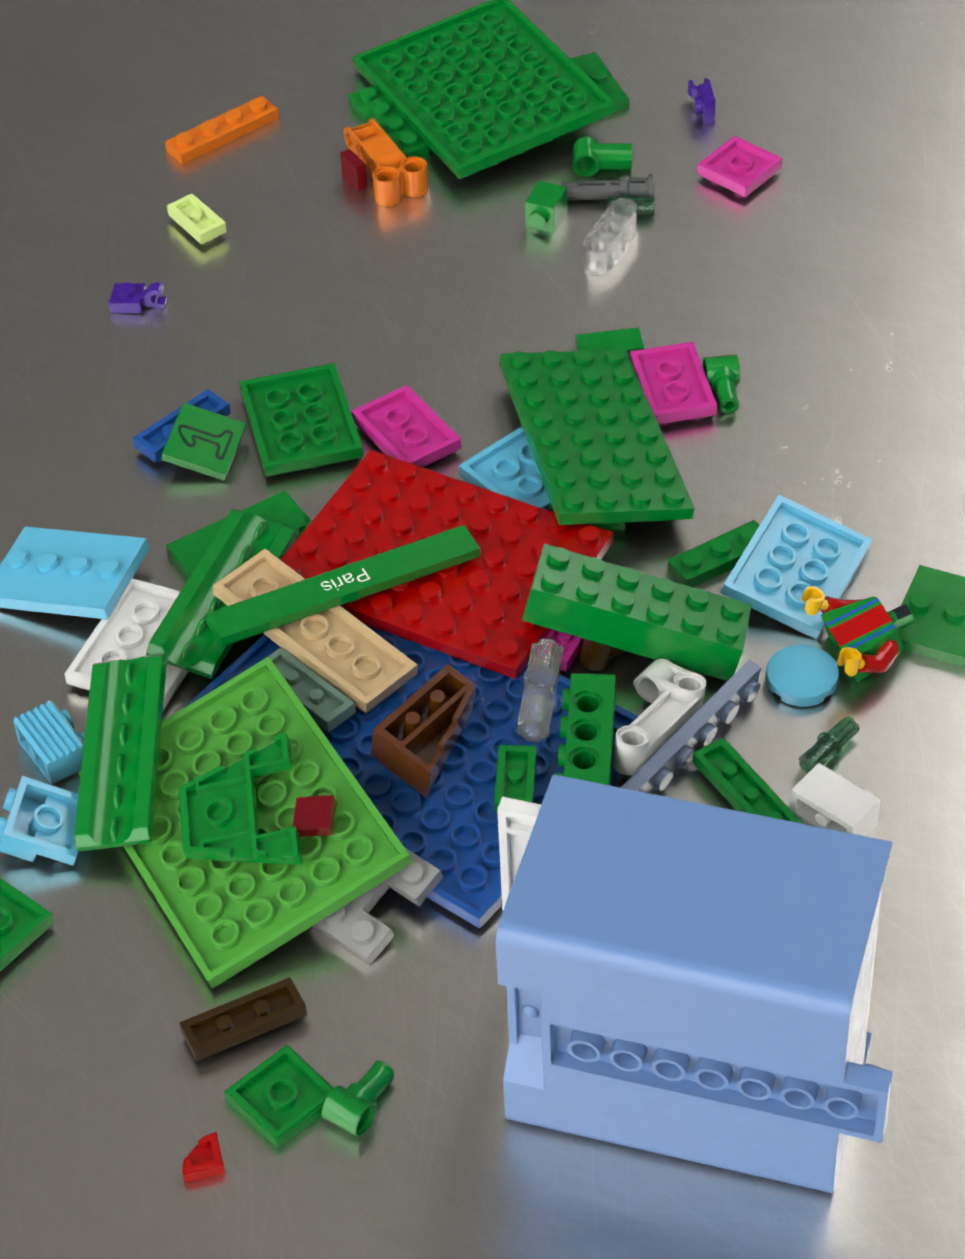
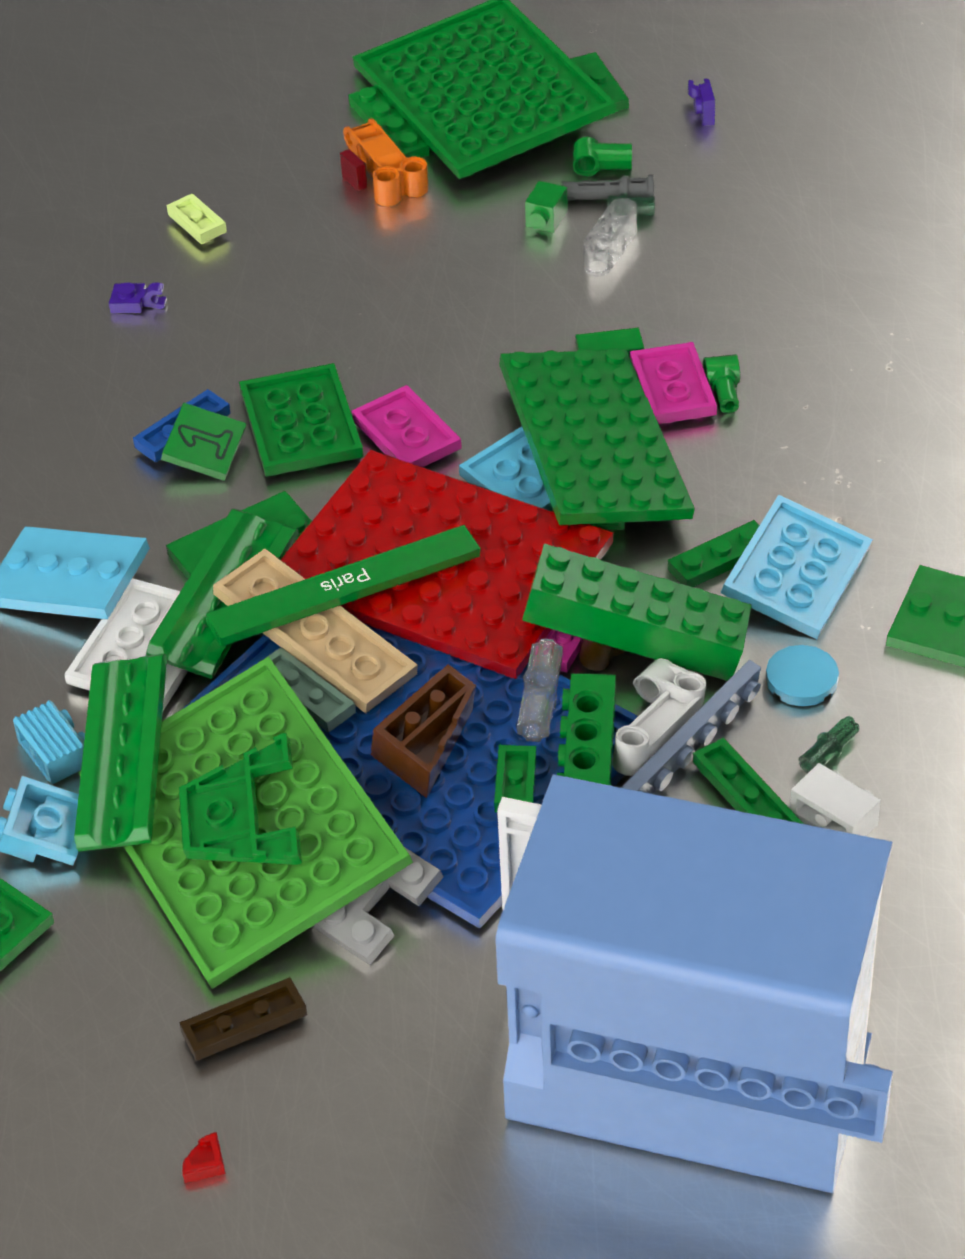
(222, 129): orange plate -> none
(280, 1096): green tile -> none
(315, 815): dark red tile -> none
(356, 1106): green pin -> none
(739, 166): dark pink plate -> none
(860, 630): torso -> none

